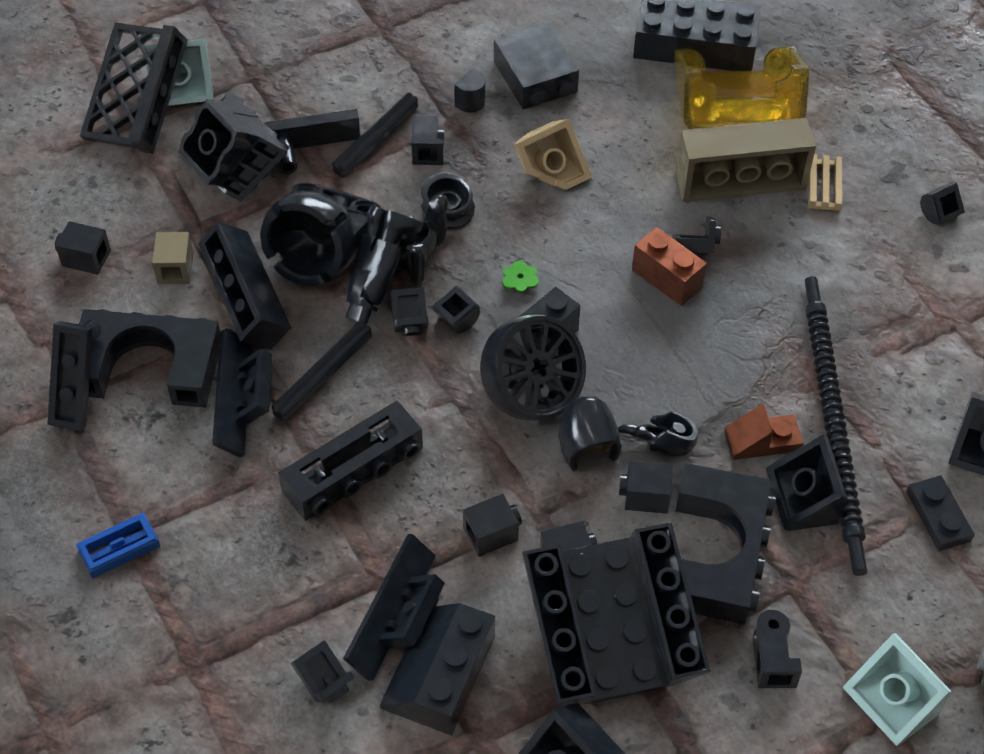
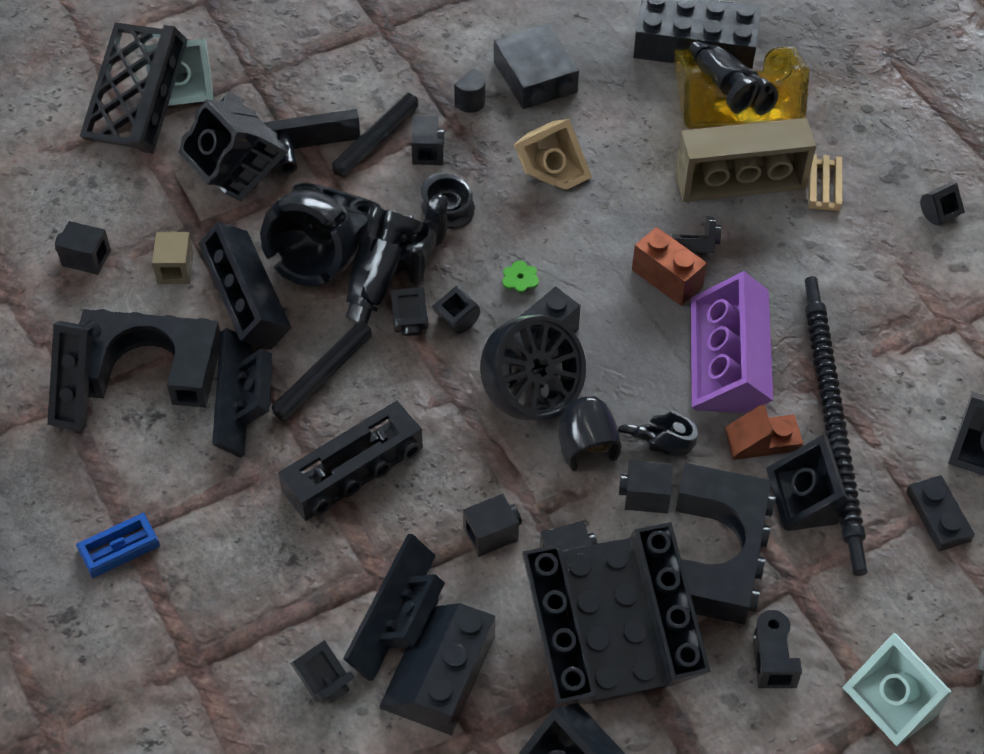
(731, 346): none -> medium lavender slope
(735, 79): none -> black piece

